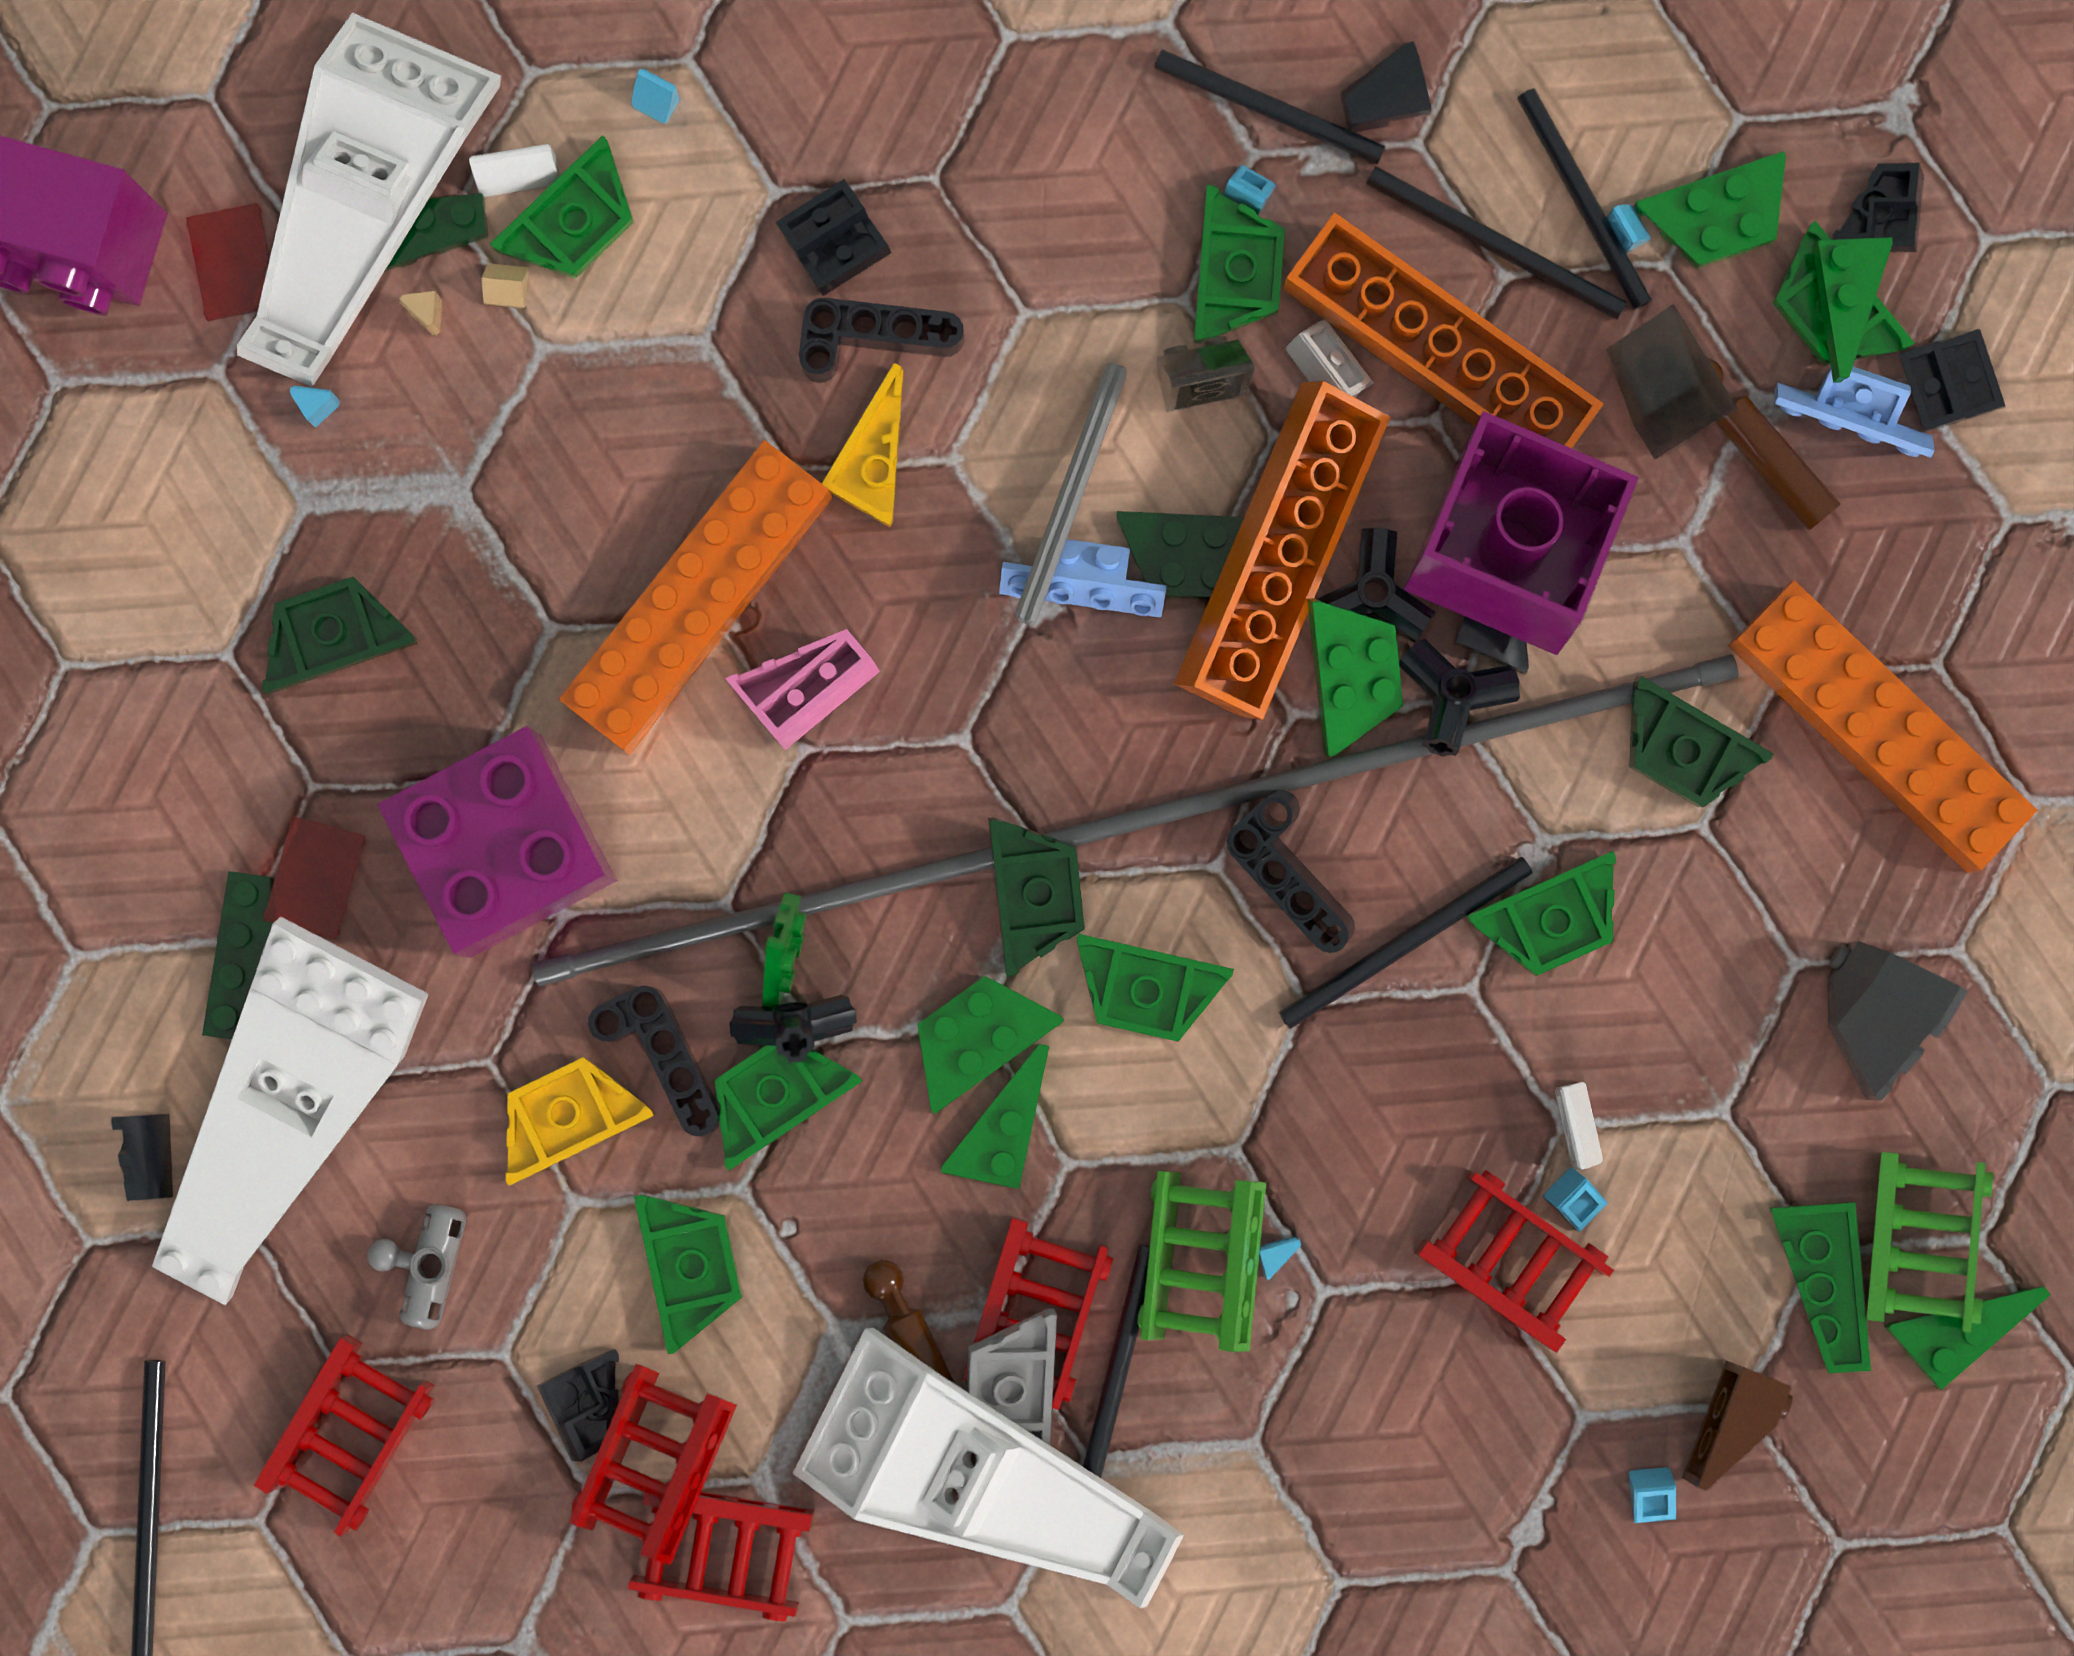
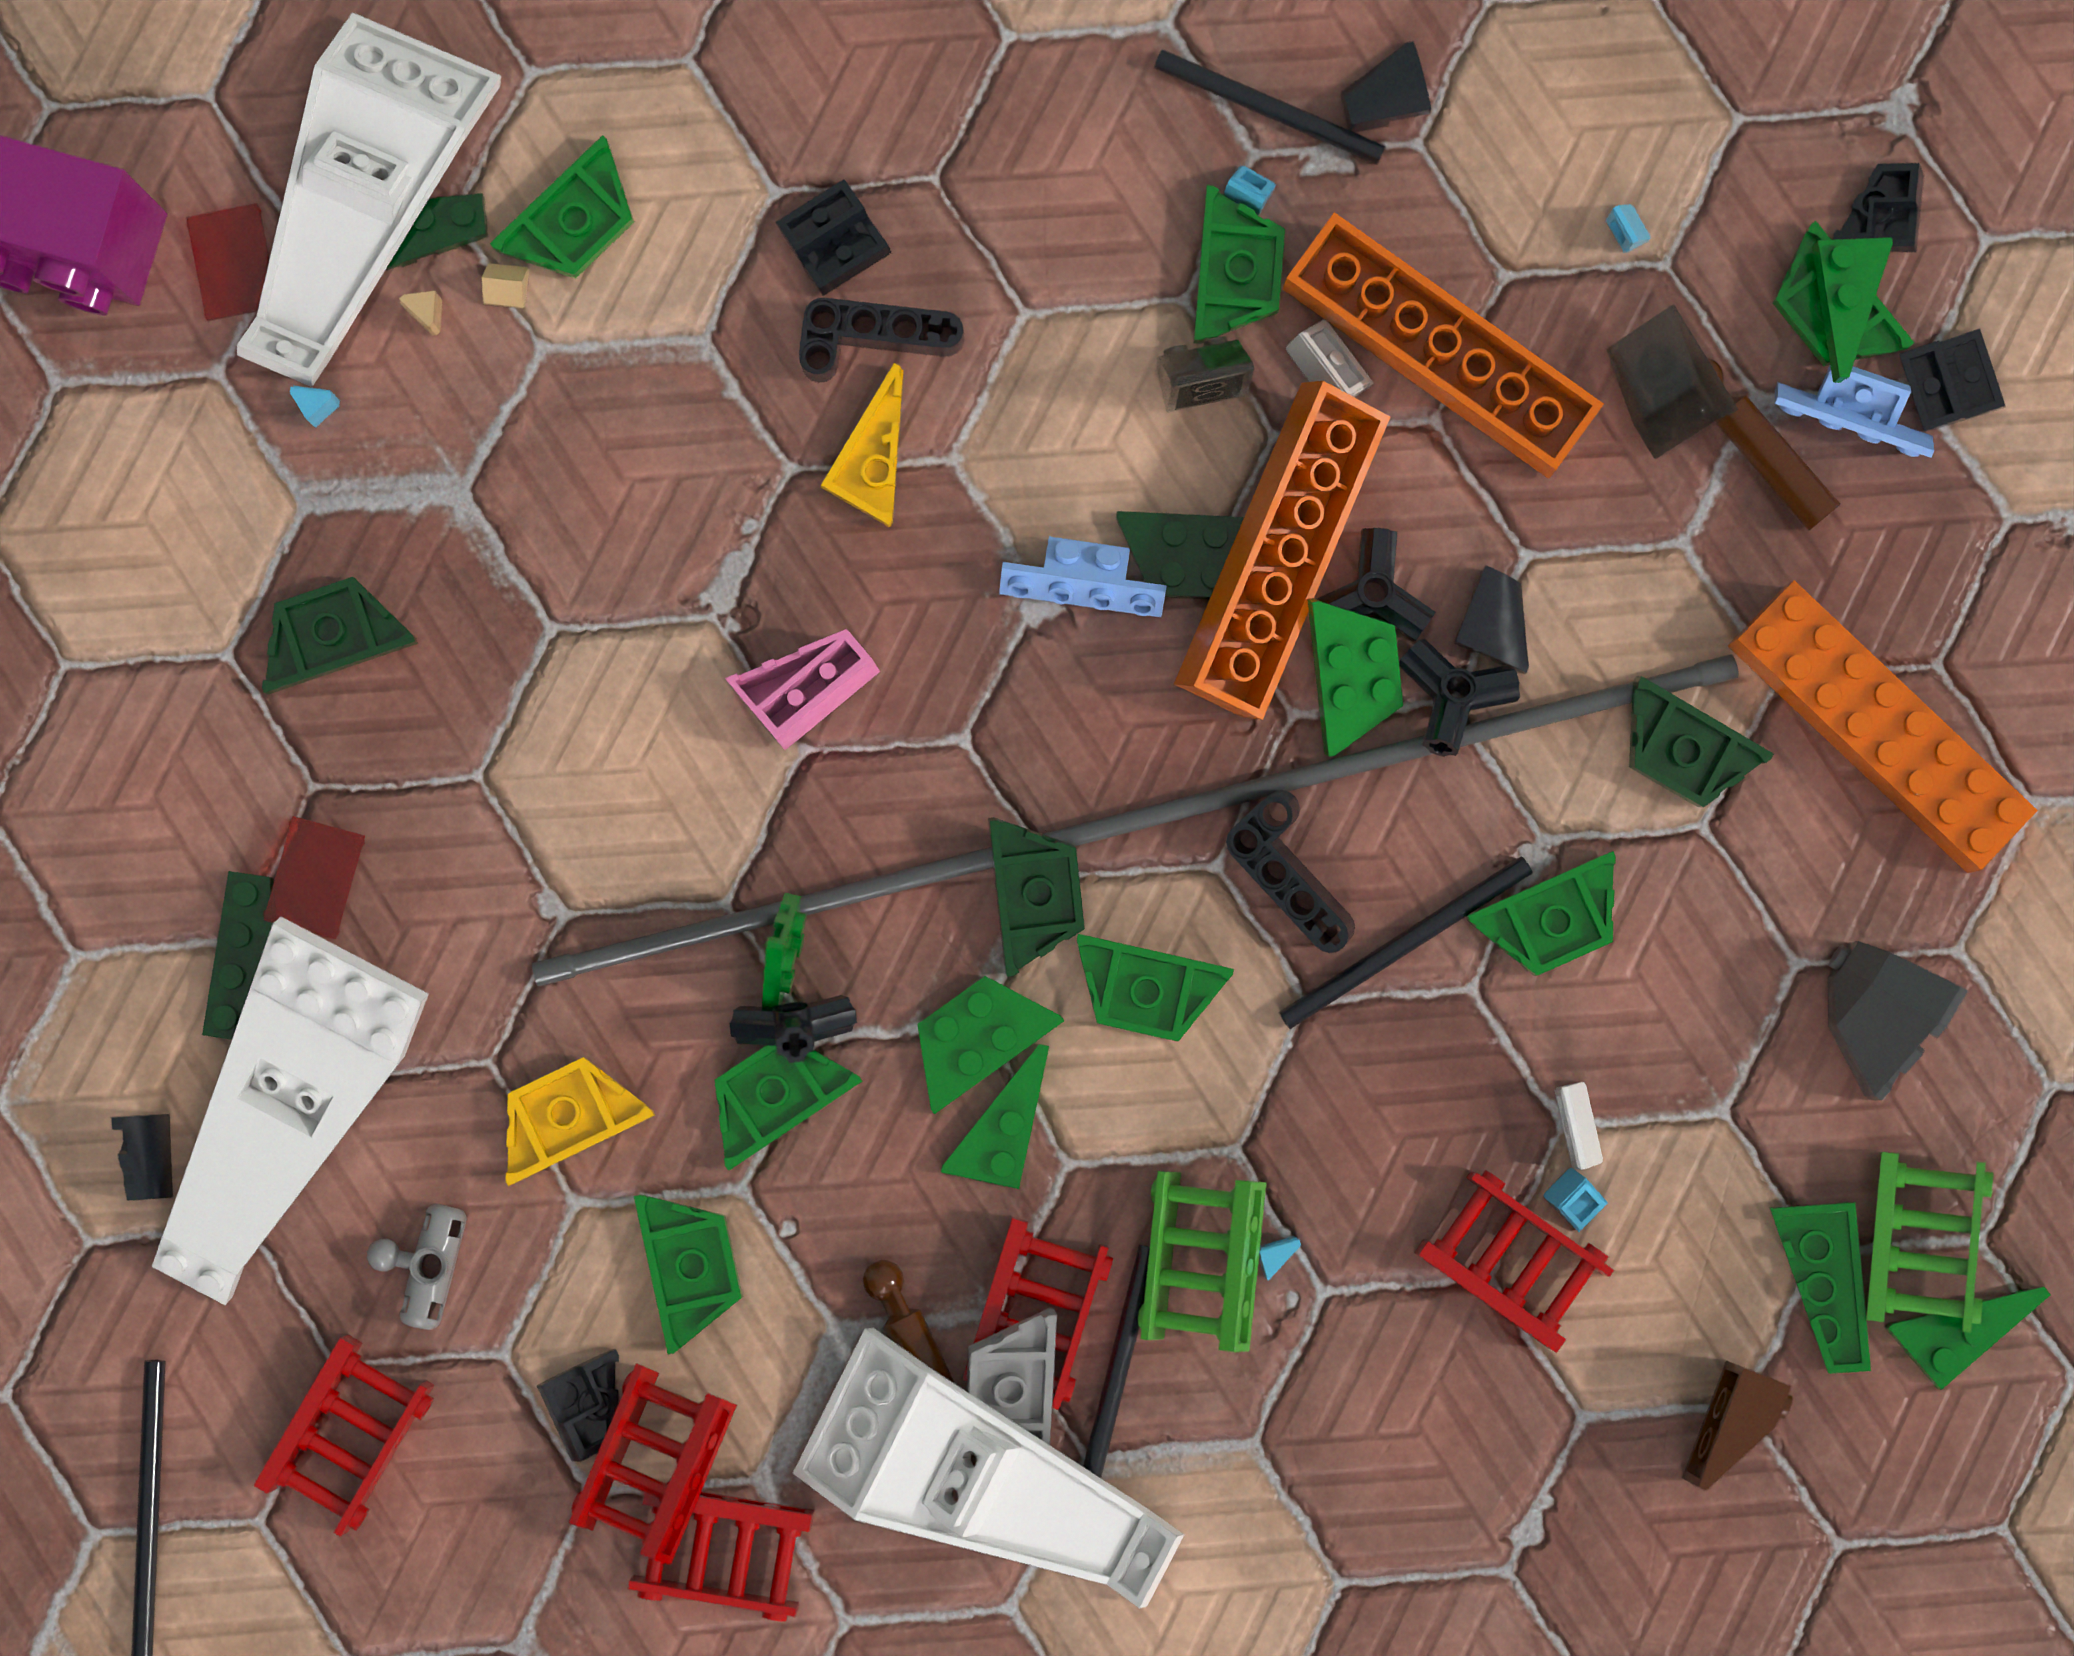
(497, 842): magenta brick -> none
(514, 170): white slope -> none
(654, 96): medium azure slope -> none
(663, 1064): black beam -> none
(696, 597): orange brick -> none
(1070, 494): light grey axle -> none
(1496, 242): black piece -> none
(1521, 533): magenta brick -> none
(1584, 199): black piece -> none
(1652, 1495): medium azure slope -> none
(1721, 212): green wing -> none

